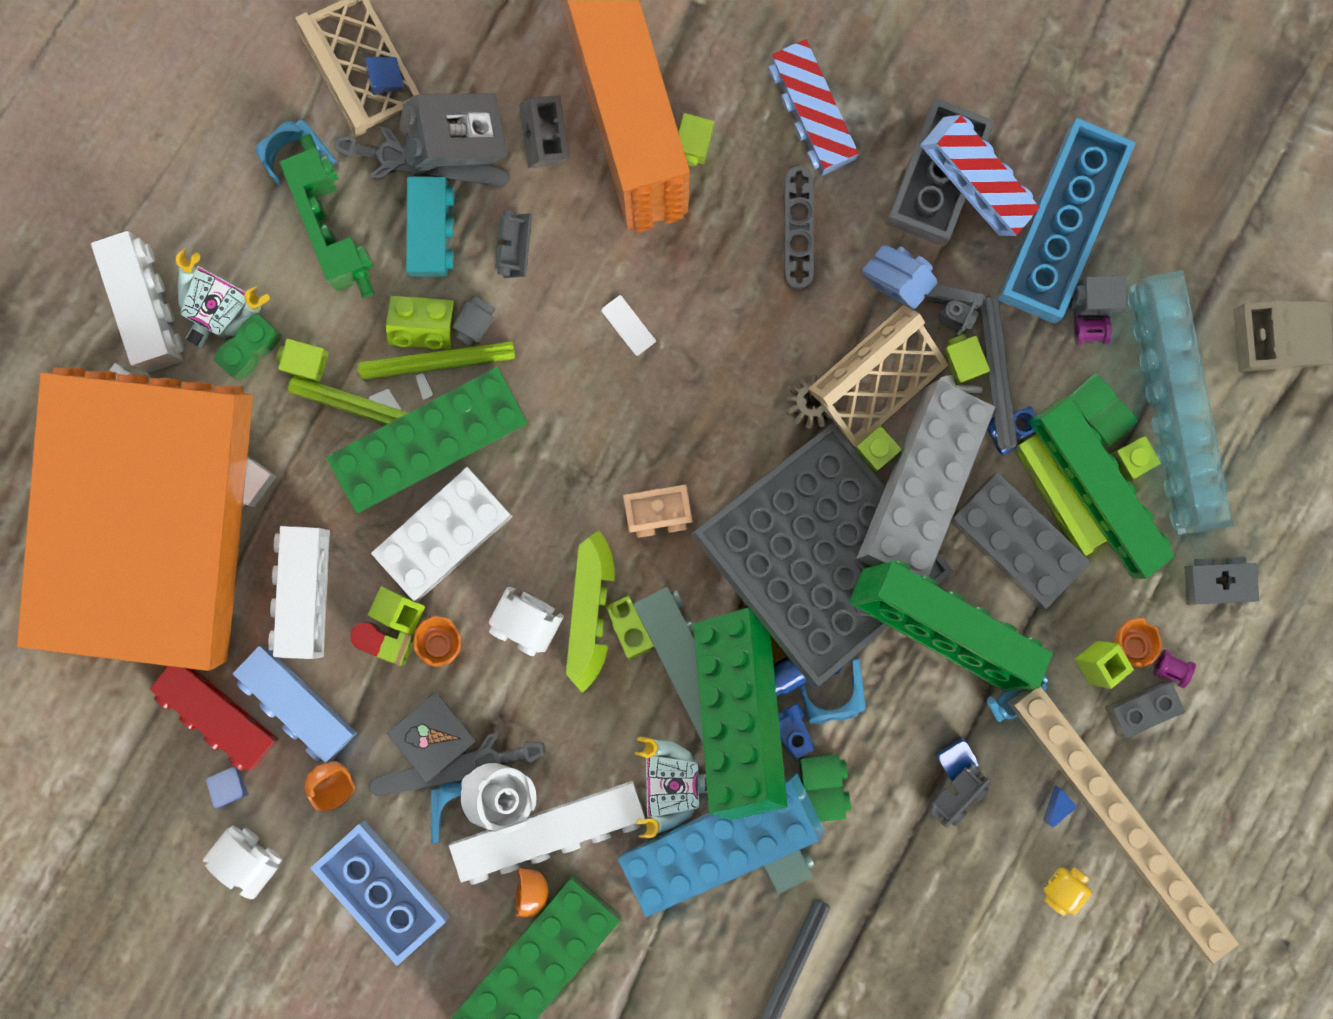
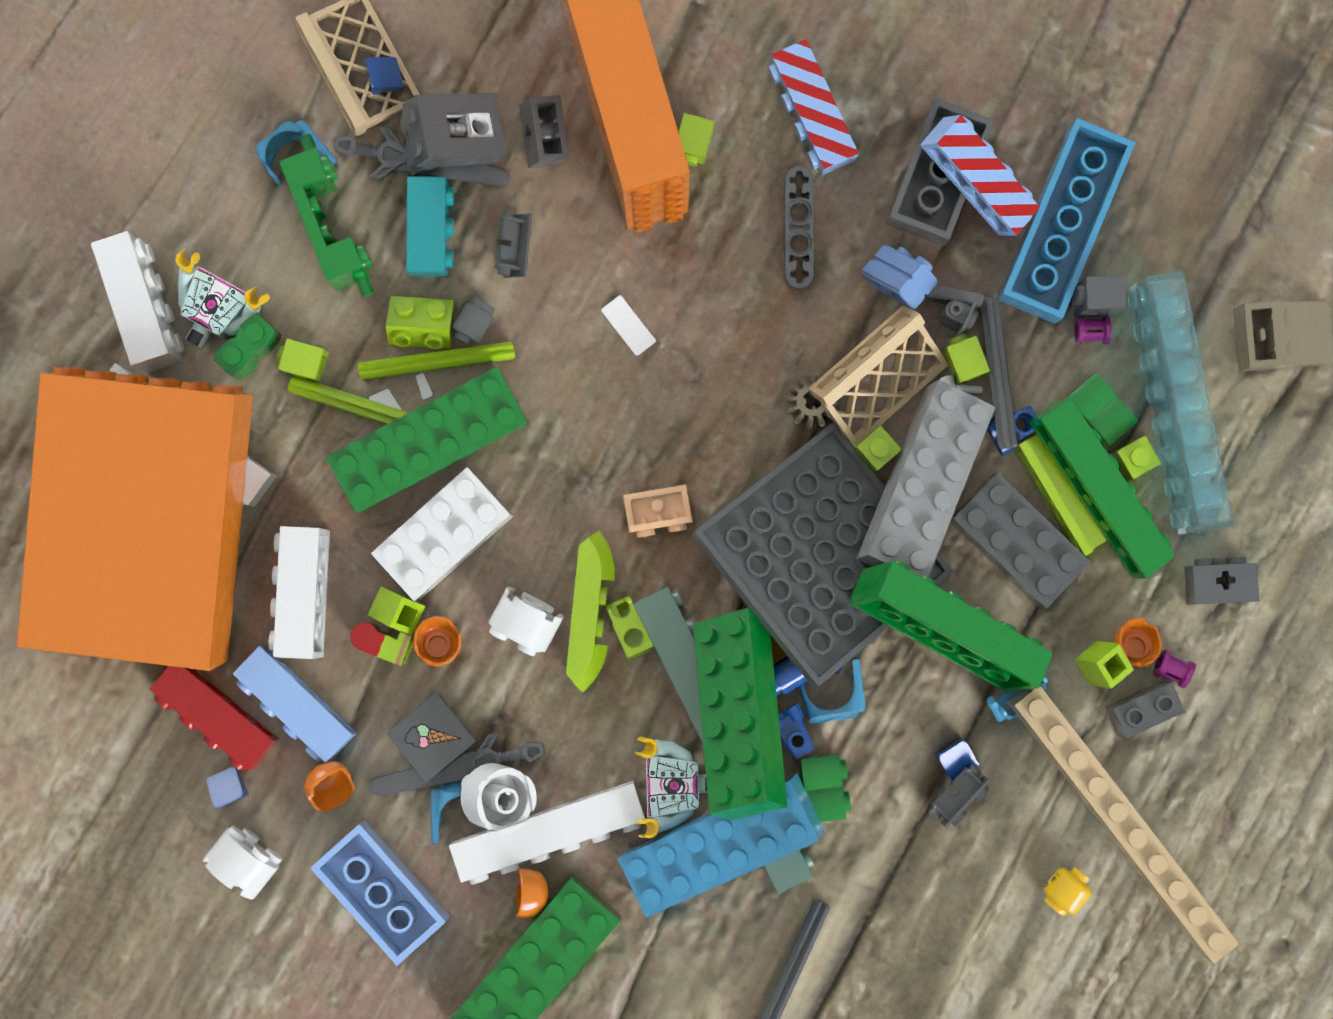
(1058, 807): blue slope -> none

